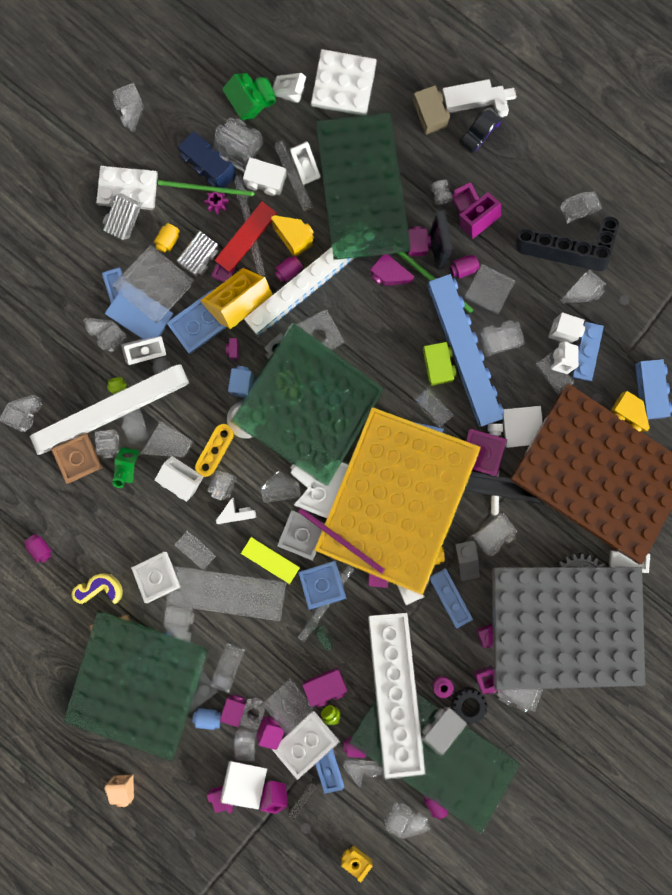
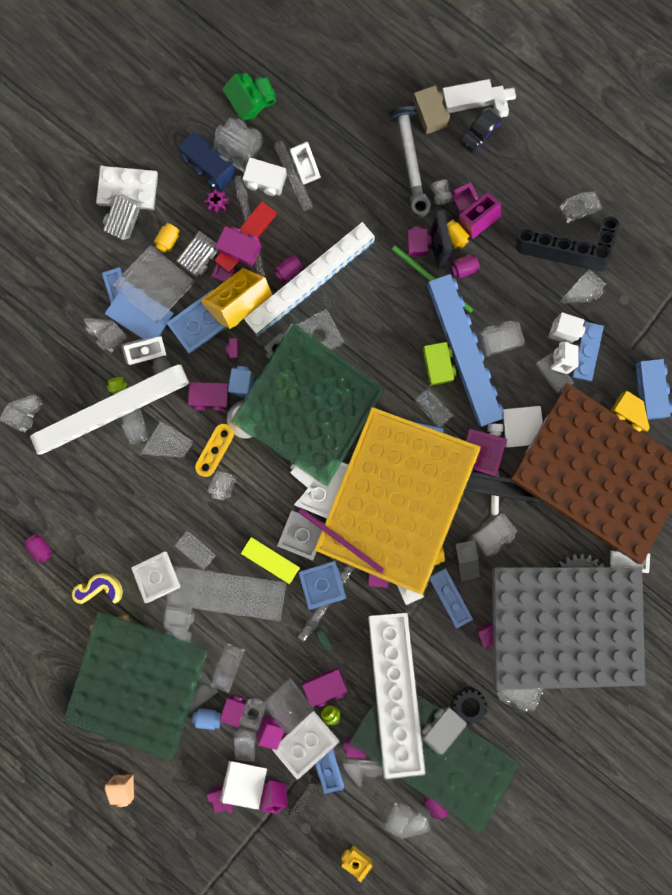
(76, 458): medium nougat plate -> none
(107, 443): clear brick -> none
(124, 467): green bracket -> none
(130, 104): clear slope -> none
(179, 478): white brick -> none
(206, 188): bright green axle -> none
(208, 396): none -> magenta brick
(229, 513): white slope -> none
(239, 246): none -> magenta brick
(280, 488): clear slope -> none
(289, 86): white slope -> none
(293, 233): yellow slope -> none
(343, 82): white plate -> none
(362, 186): clear green plate -> none
(390, 272): magenta slope -> none
(403, 116): none -> piece
(438, 682): magenta brick -> none
(457, 234): none -> yellow brick
(485, 679): magenta brick -> none
(489, 289): clear tile -> none

